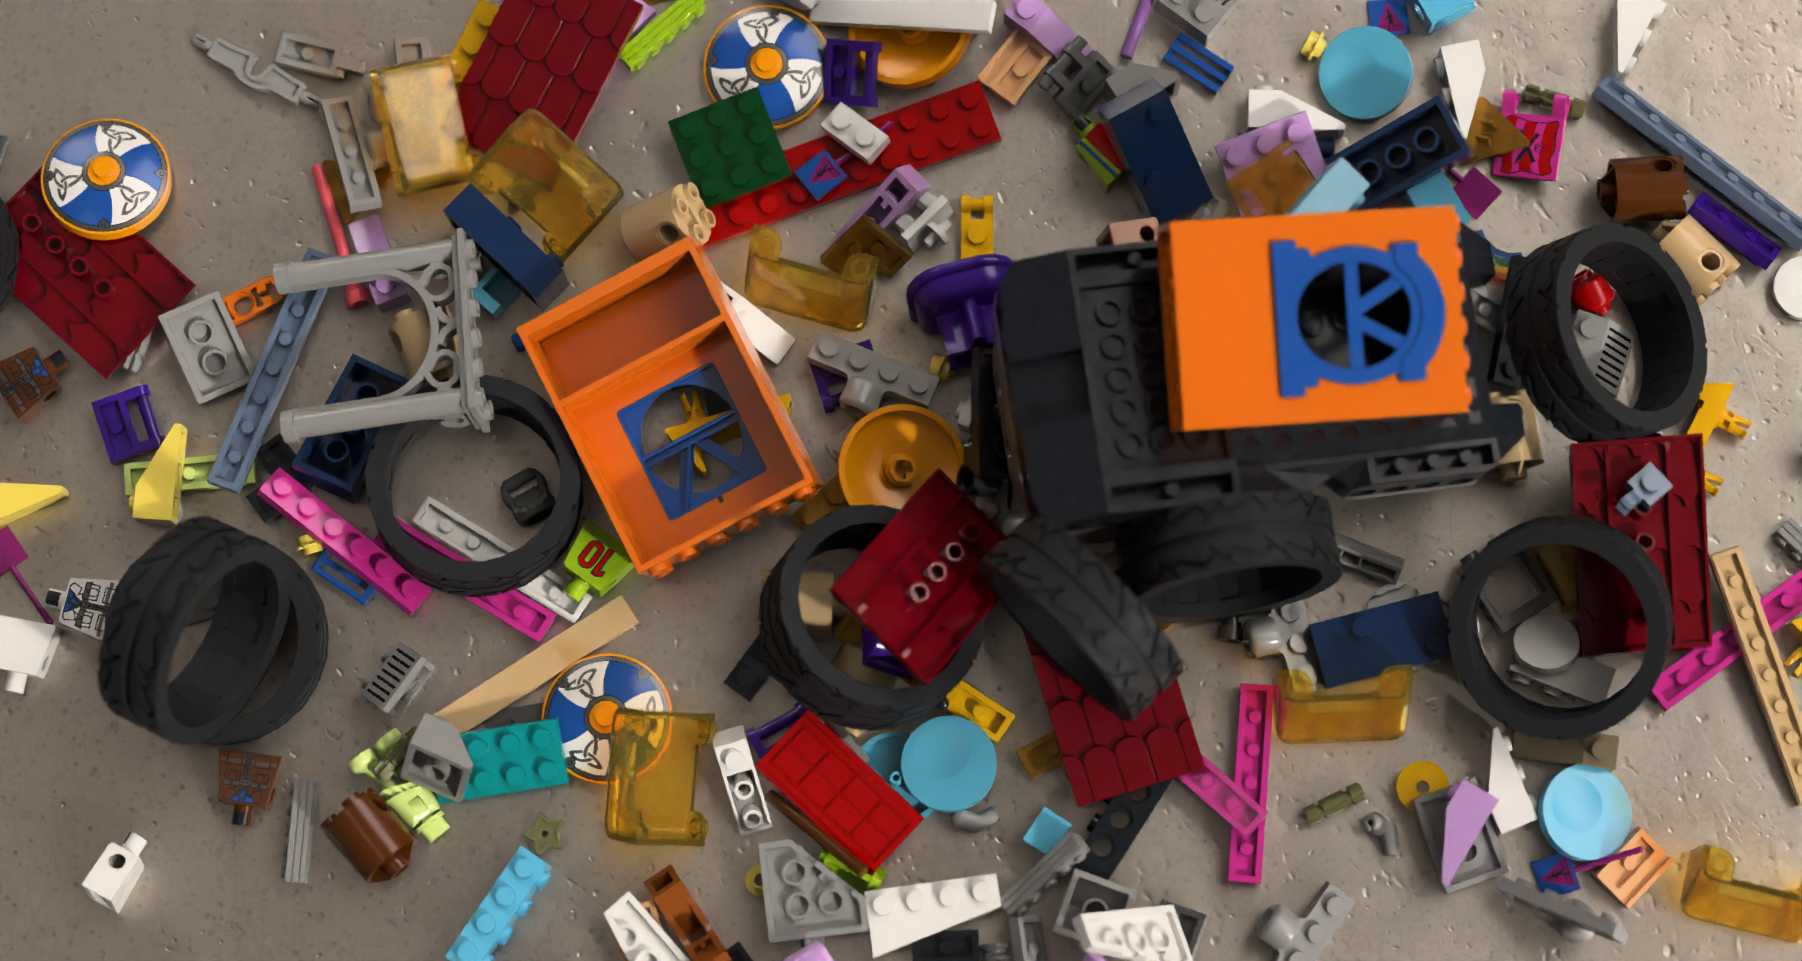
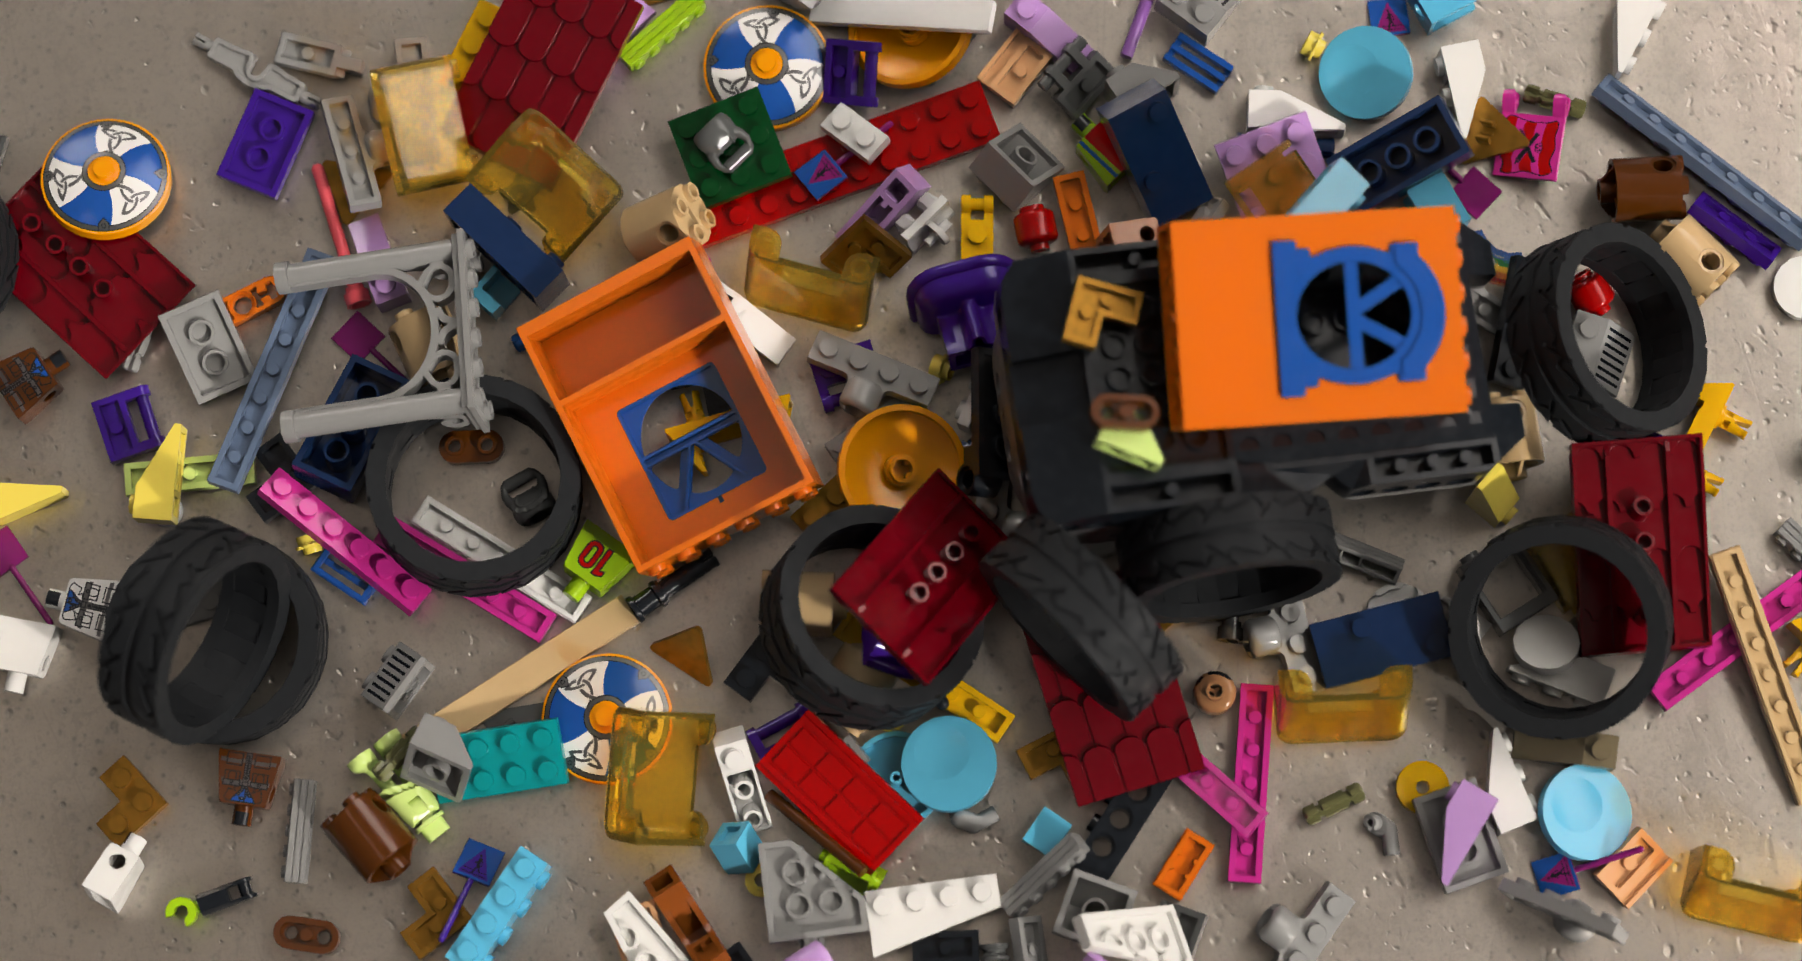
(137, 803): none -> pearl gold plate
(211, 900): none -> black piece
(265, 144): none -> dark purple plate
(307, 934): none -> reddish brown plate
(360, 338): none -> magenta piece
(438, 902): none -> pearl gold plate
(471, 447): none -> reddish brown plate
(477, 864): none -> piece
(552, 840): olive plate -> none
(658, 593): none -> black pin
(686, 652): none -> pearl gold piece
(717, 137): none -> dark grey piece
(736, 847): none -> medium azure panel
(1016, 166): none -> light grey slope
(1035, 228): none -> red head
(1076, 210): none -> orange plate
(1095, 302): none -> pearl gold plate
(1122, 412): none -> reddish brown plate
(1133, 447): none -> yellowish green slope
(1183, 864): none -> orange plate
(1214, 705): none -> medium nougat head
(1494, 497): none -> light yellow slope
(1644, 488): sand blue plate -> none

